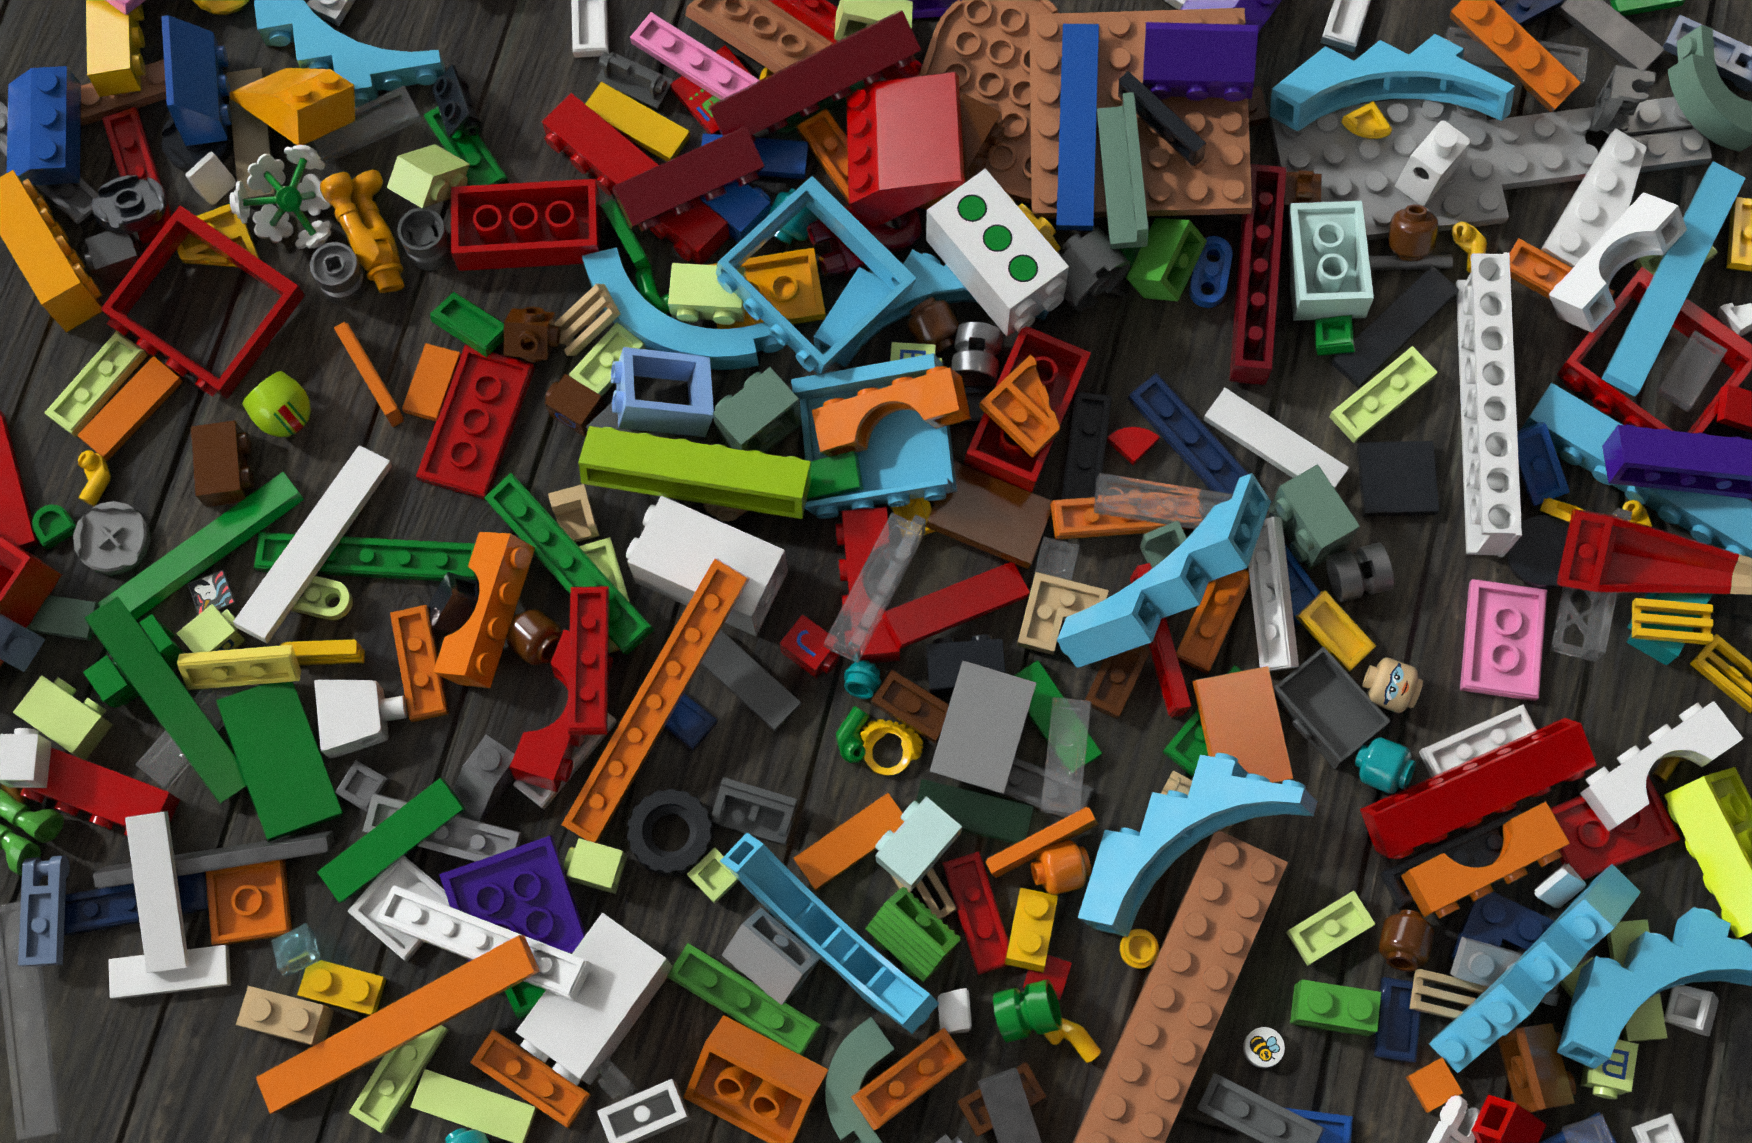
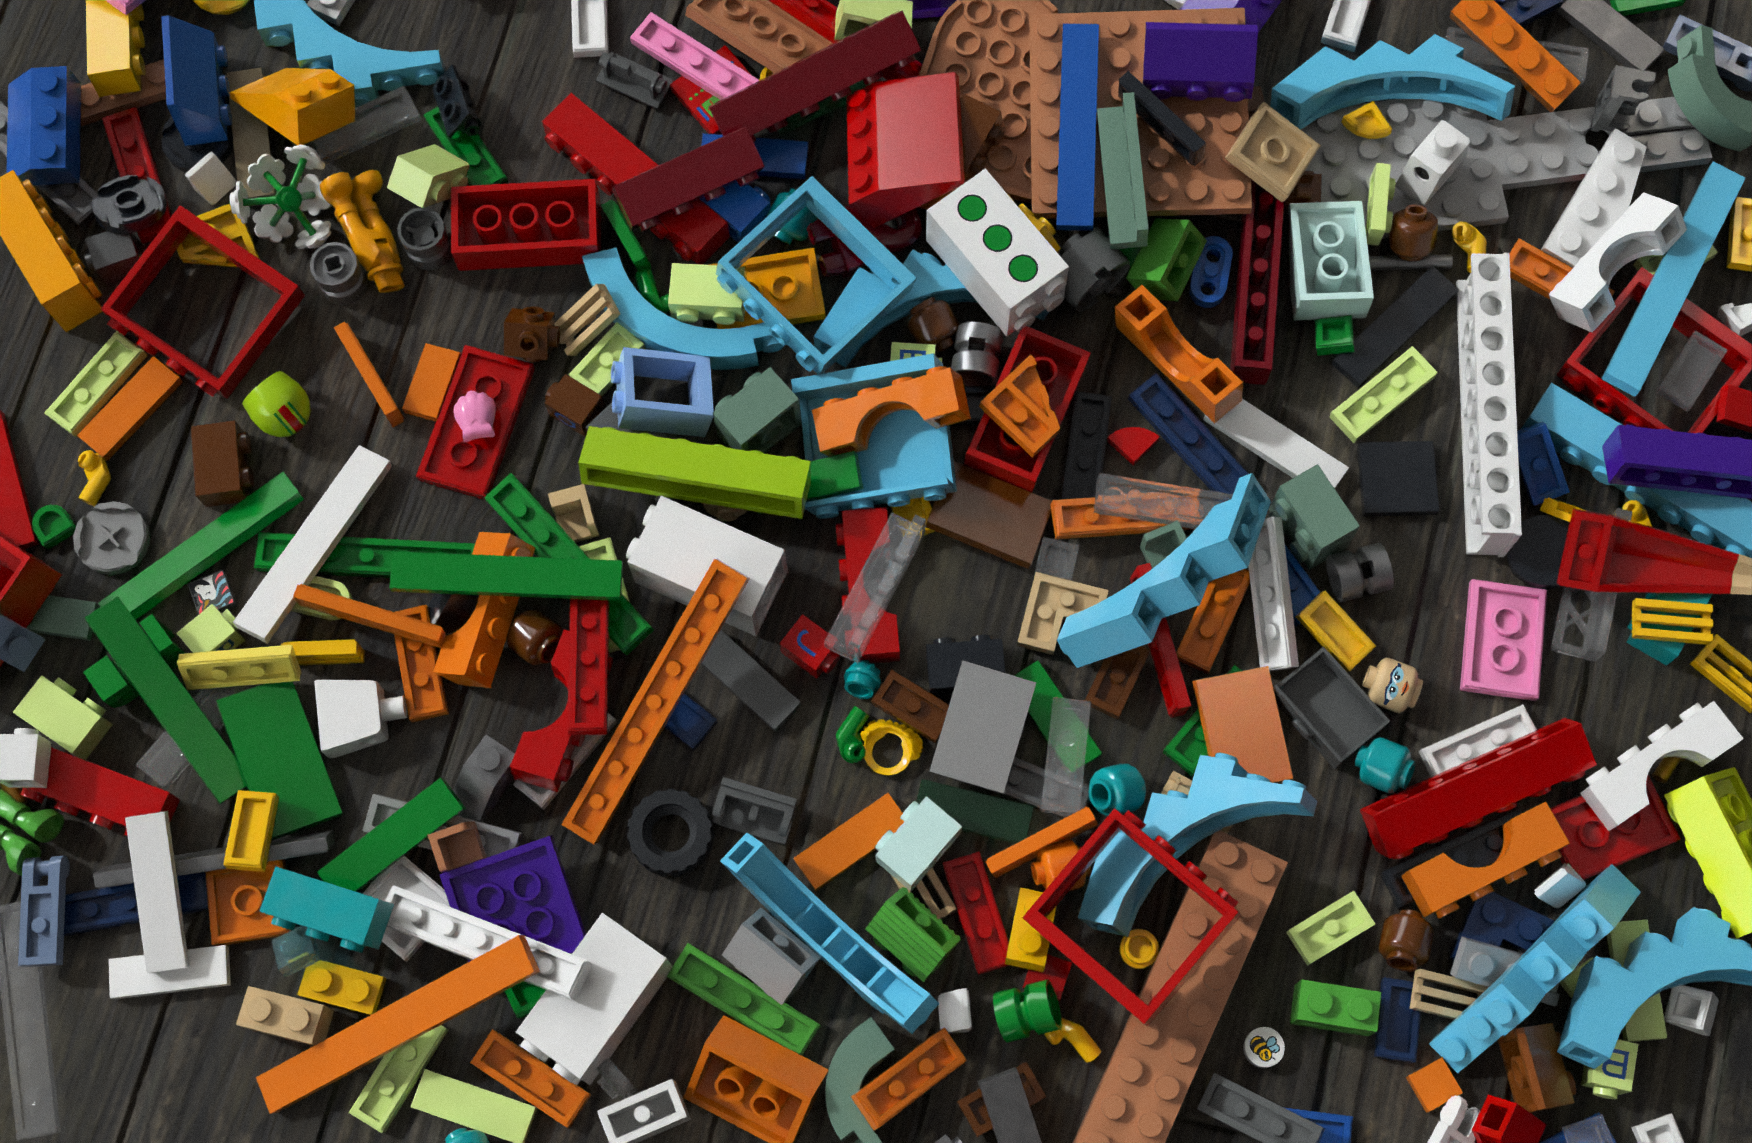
(251, 831): none -> yellow tile
(326, 910): none -> teal brick
(360, 785): flat silver tile -> none
(369, 615): none -> orange tile
(457, 846): none -> nougat panel
(469, 324): green tile -> none
(475, 415): none -> bright pink animal
(506, 576): none -> green tile
(595, 865): yellowish green brick -> none
(638, 122): yellow tile -> none
(712, 876): yellowish green plate -> none
(829, 147): orange tile -> none
(955, 605): red tile -> none
(1118, 788): none -> teal head
(1163, 853): none -> red window
(1200, 378): none -> orange arch
(1272, 152): none -> tan tile
(1380, 191): none -> yellowish green plate

